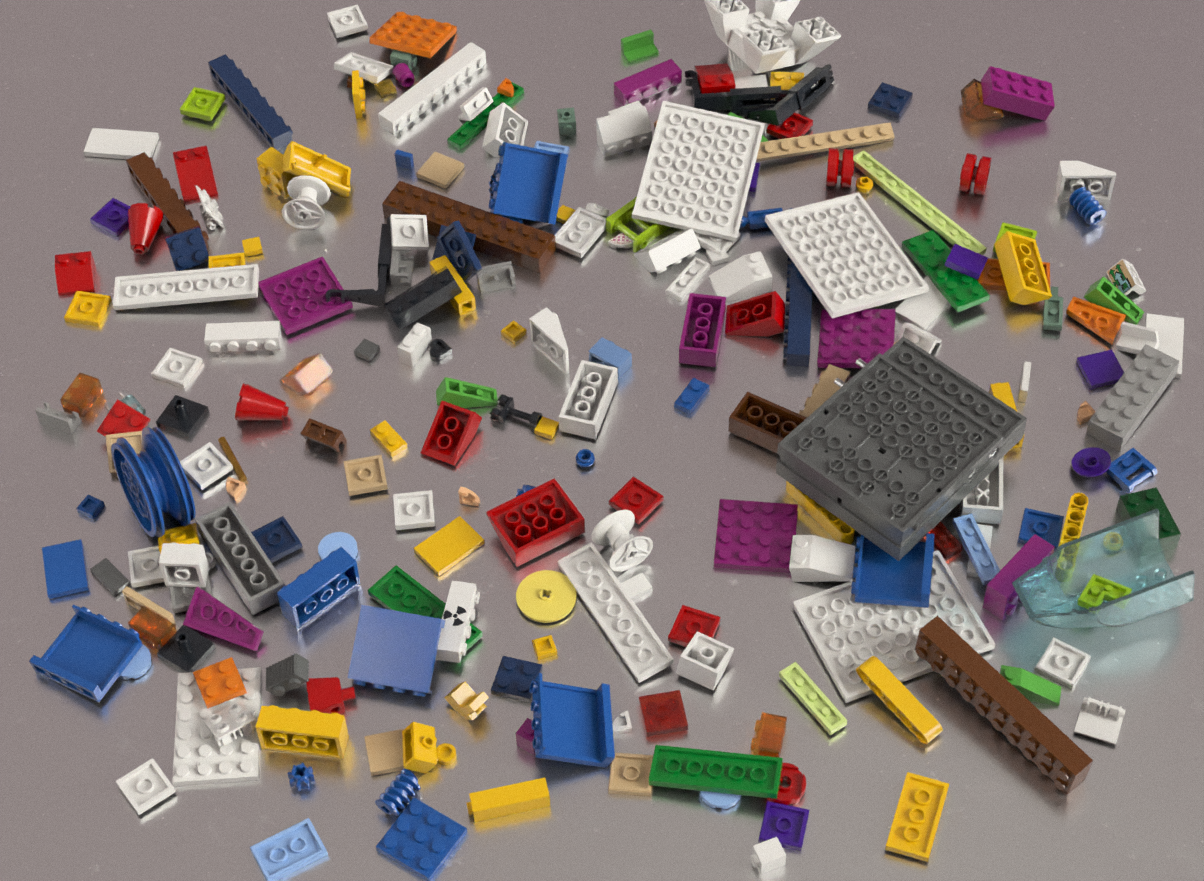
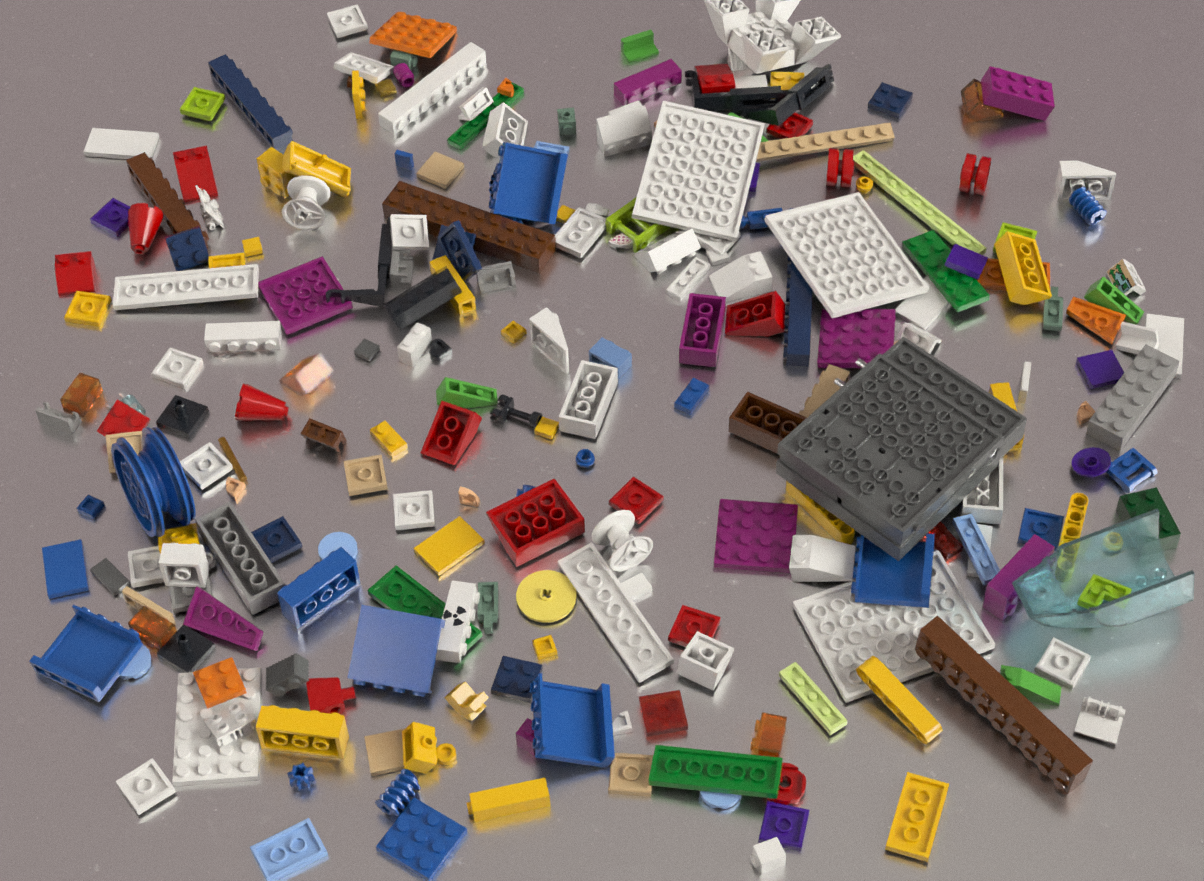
(488, 605): none -> sand green hinge

